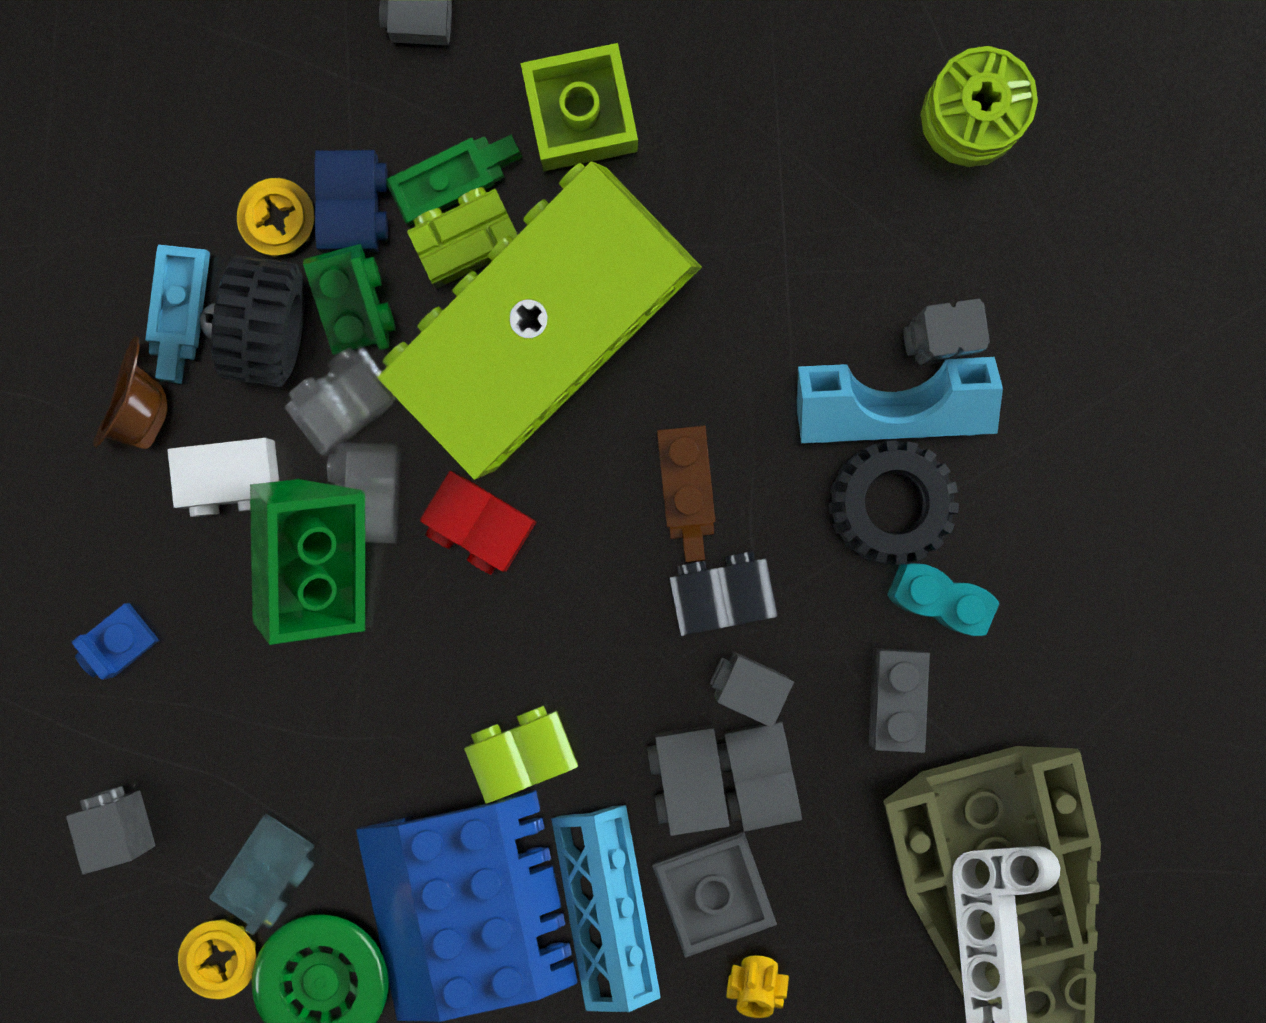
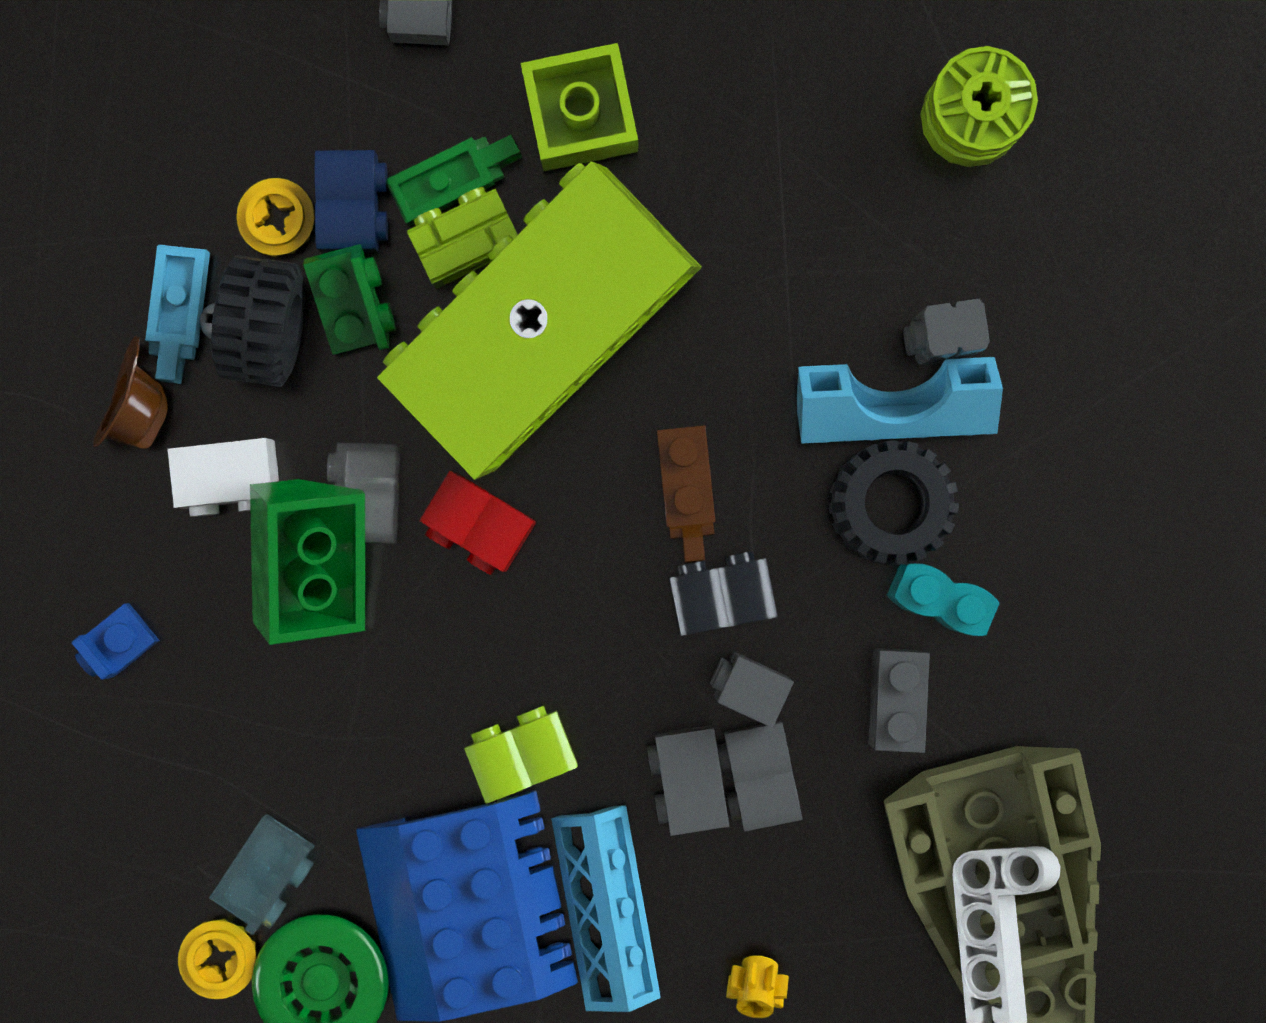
(110, 829): dark grey brick -> none
(340, 401): clear brick -> none
(714, 893): dark grey tile -> none

